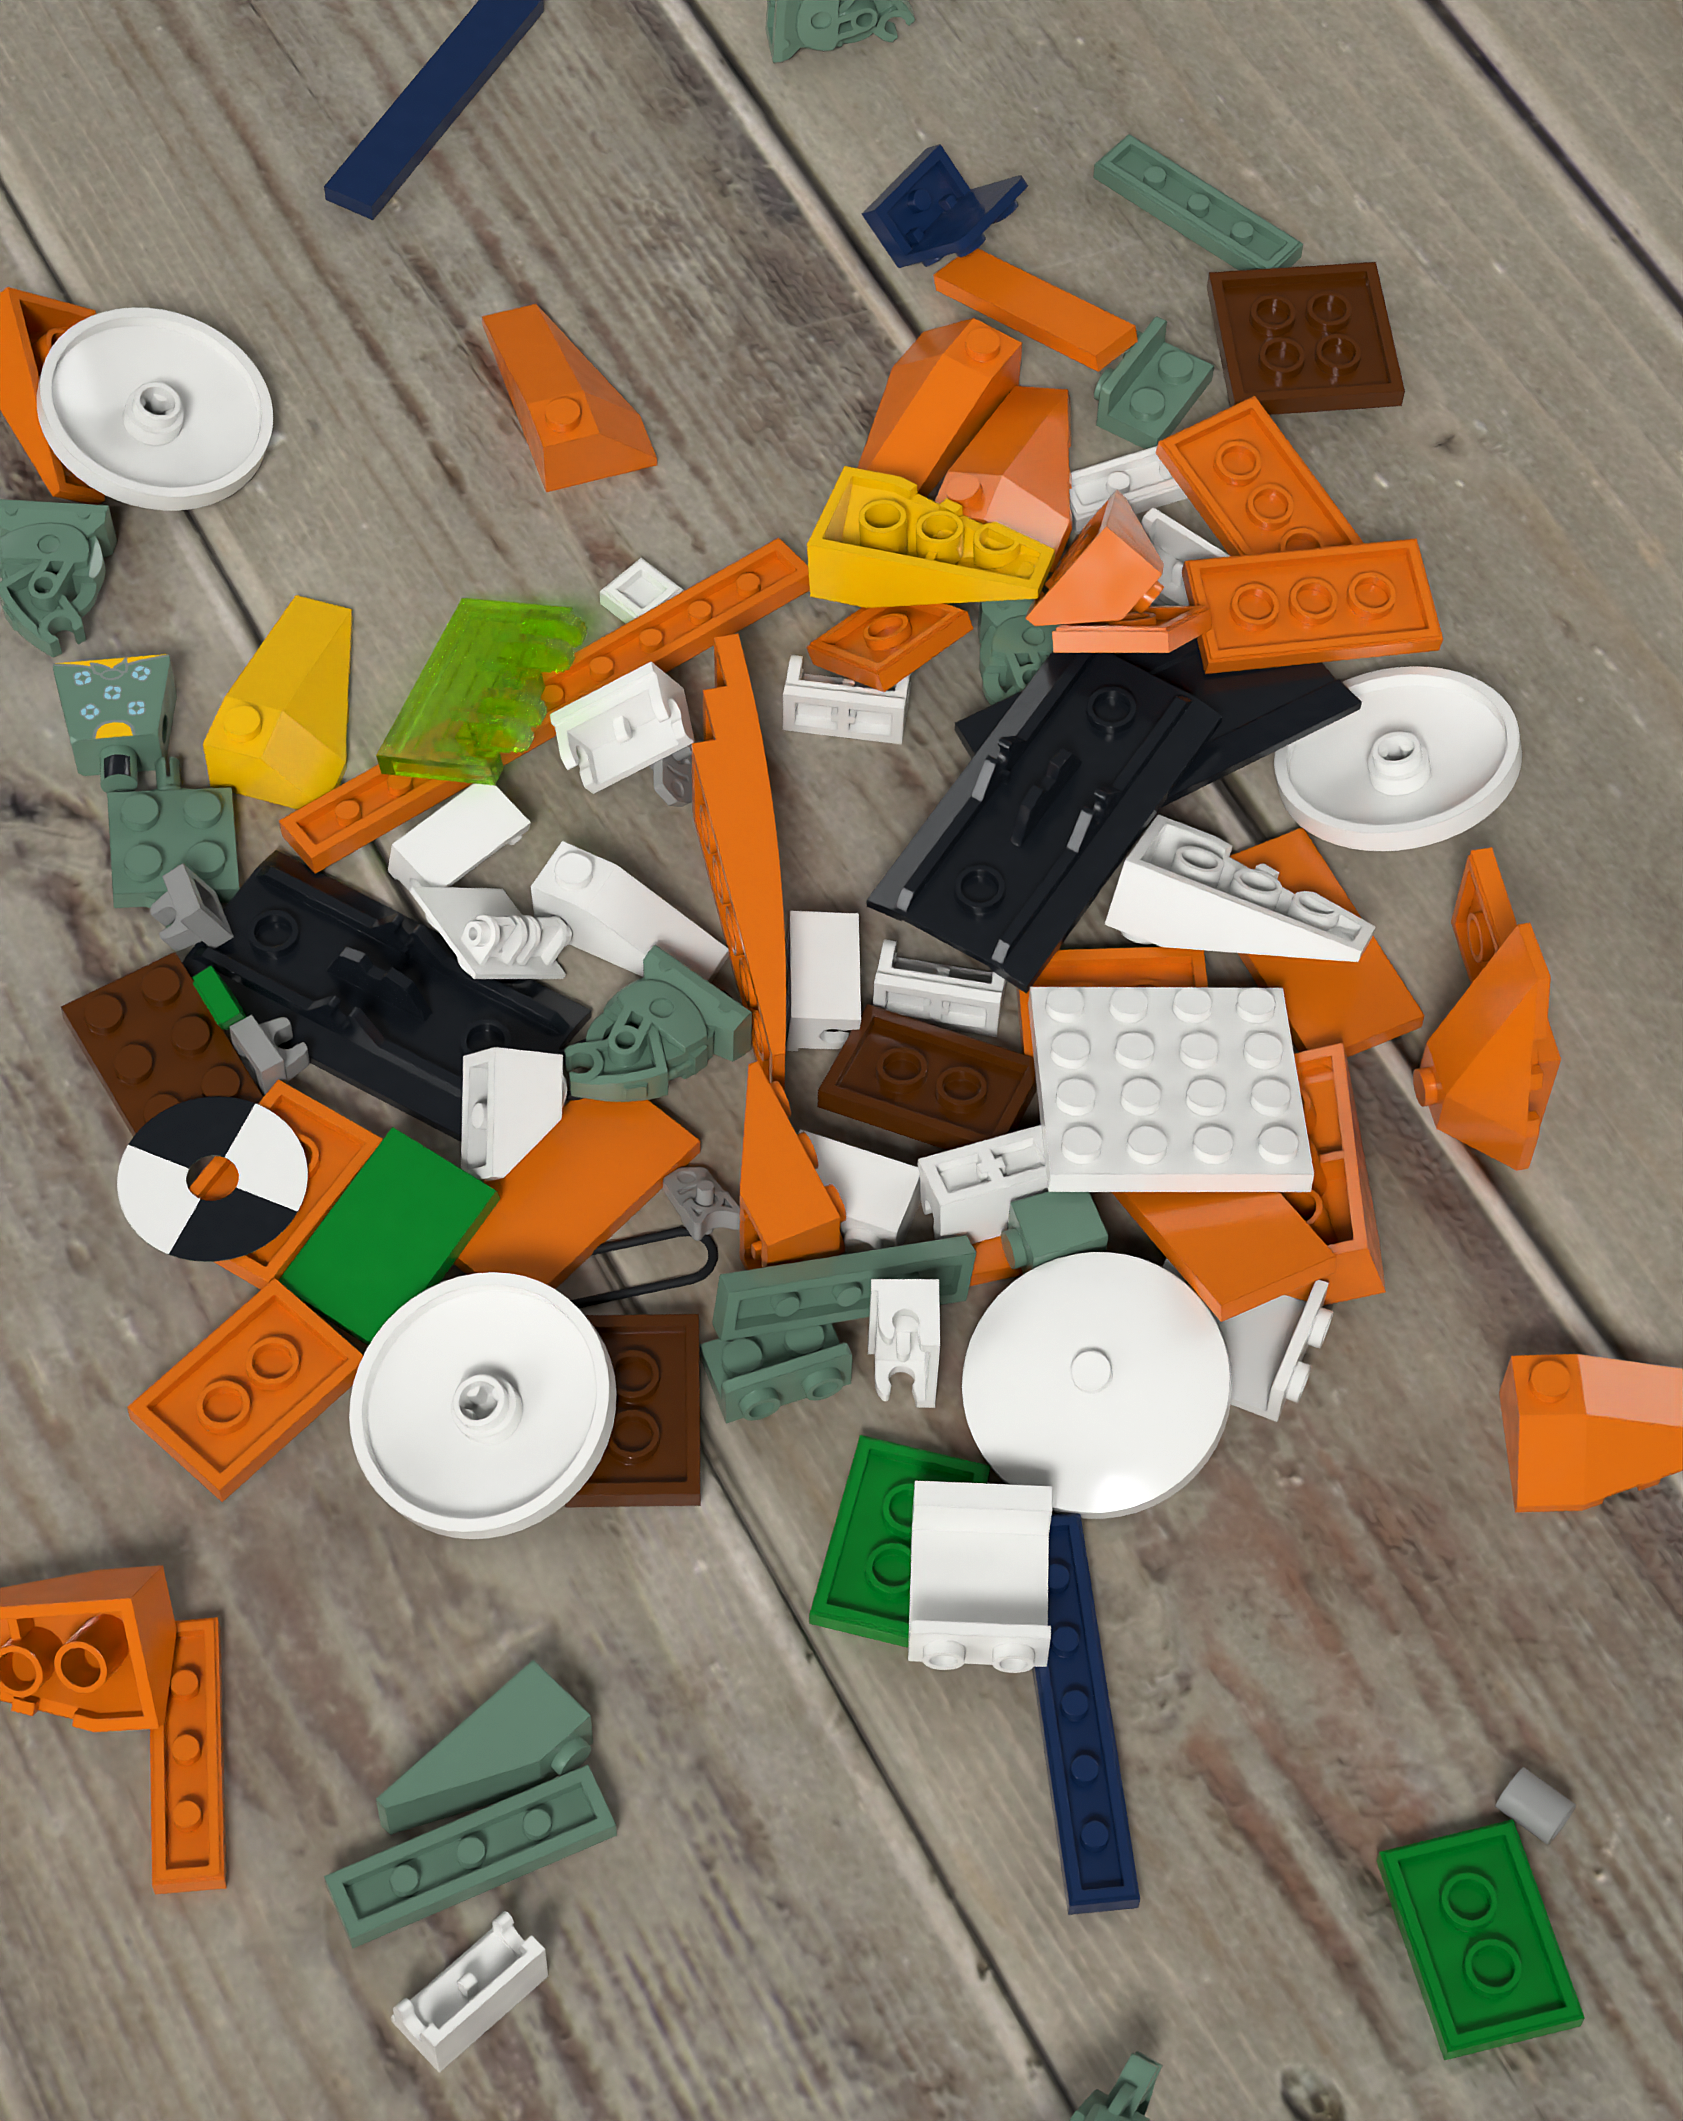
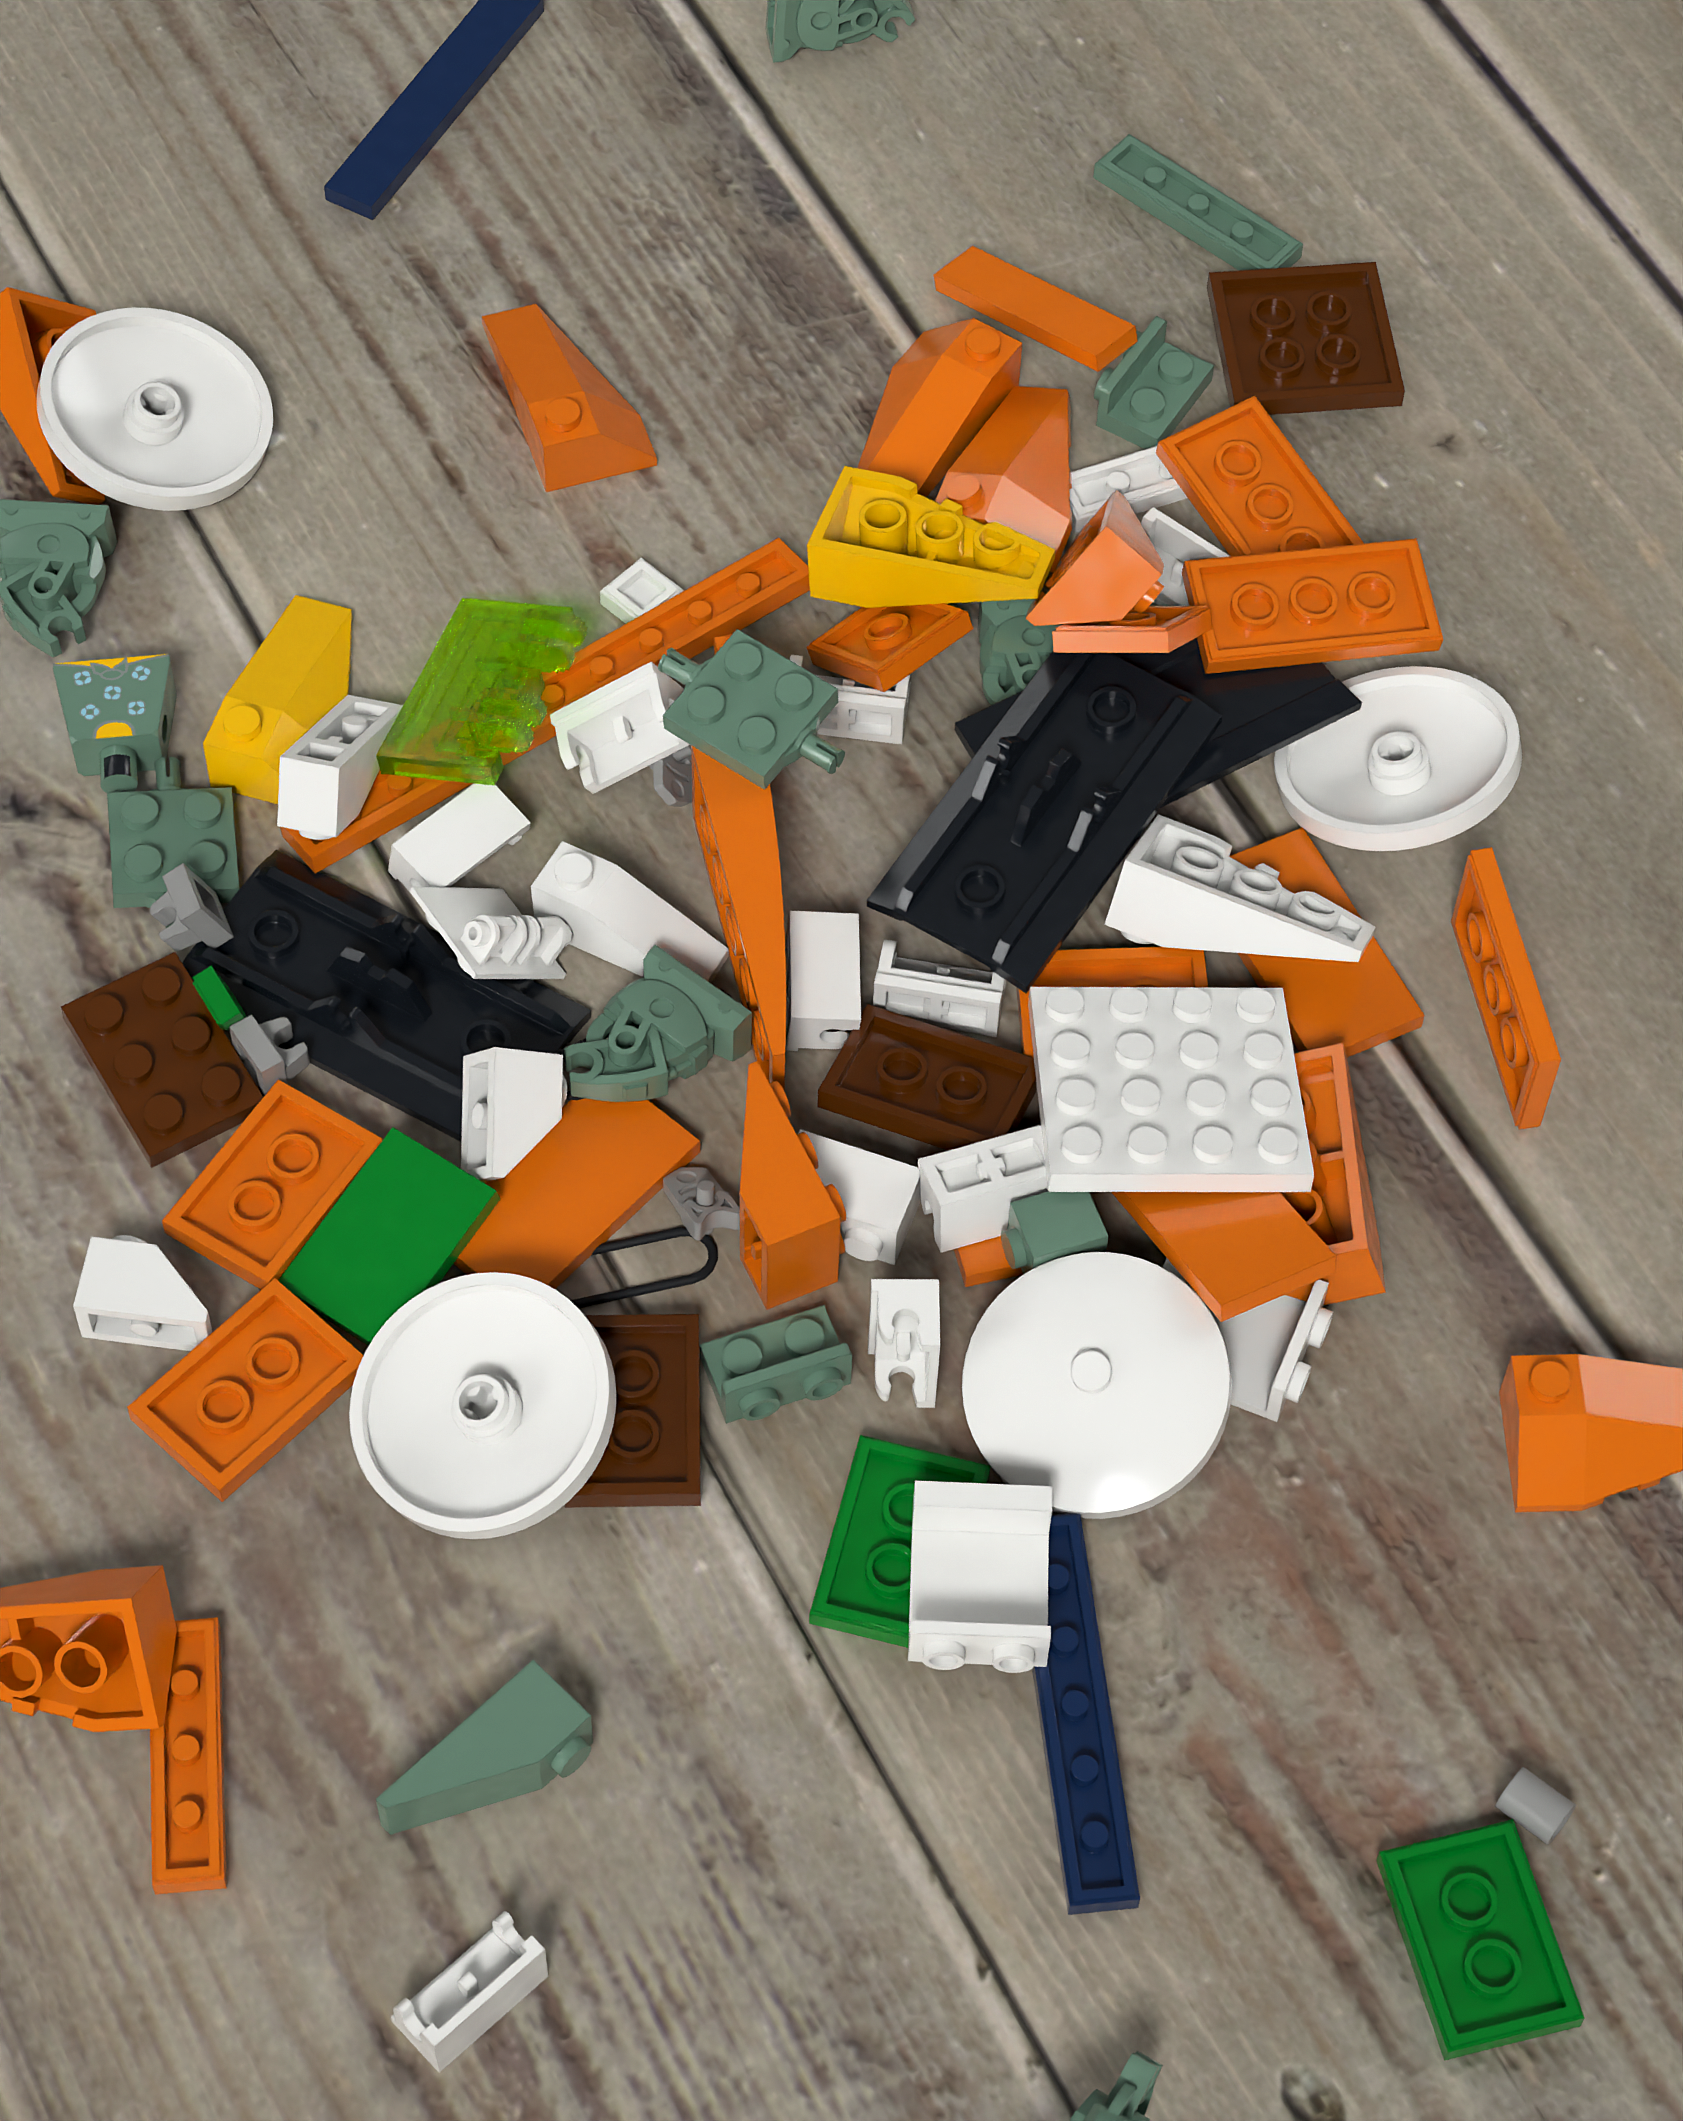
(137, 1297): none -> white slope
(178, 1223): sticker -> none
(333, 767): none -> white slope
(470, 1856): sand green plate -> none
(751, 709): none -> sand green plate
(834, 1286): sand green plate -> none
(935, 212): dark blue bracket -> none
(1486, 1055): orange wedge -> none

